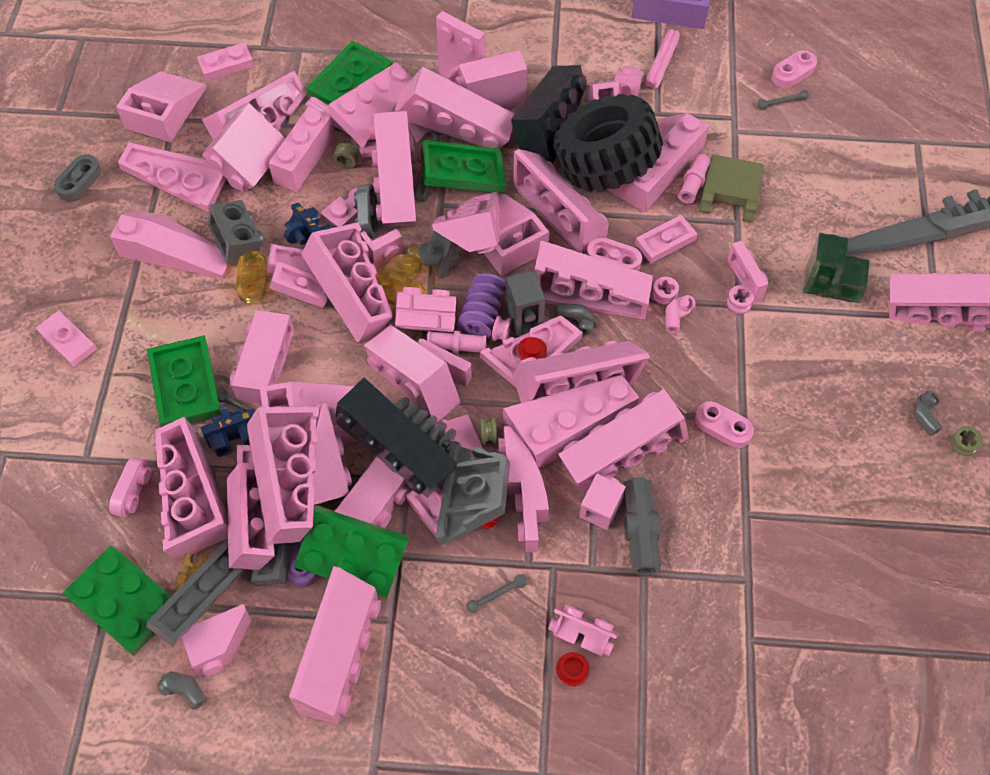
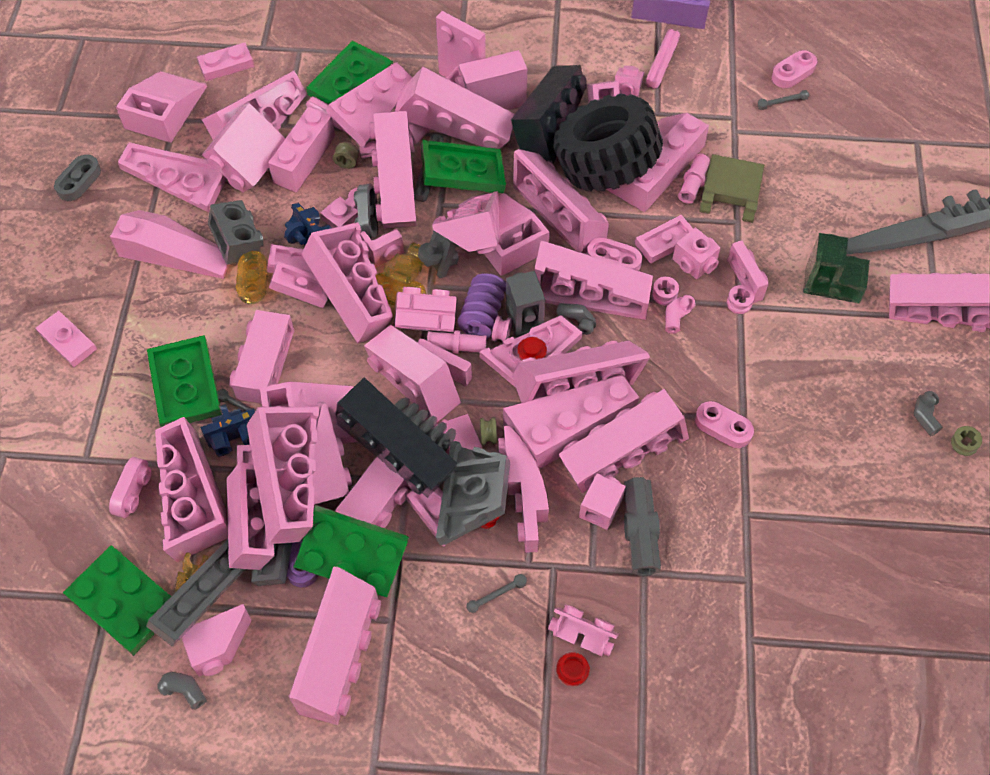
(696, 253): none -> bright pink brick

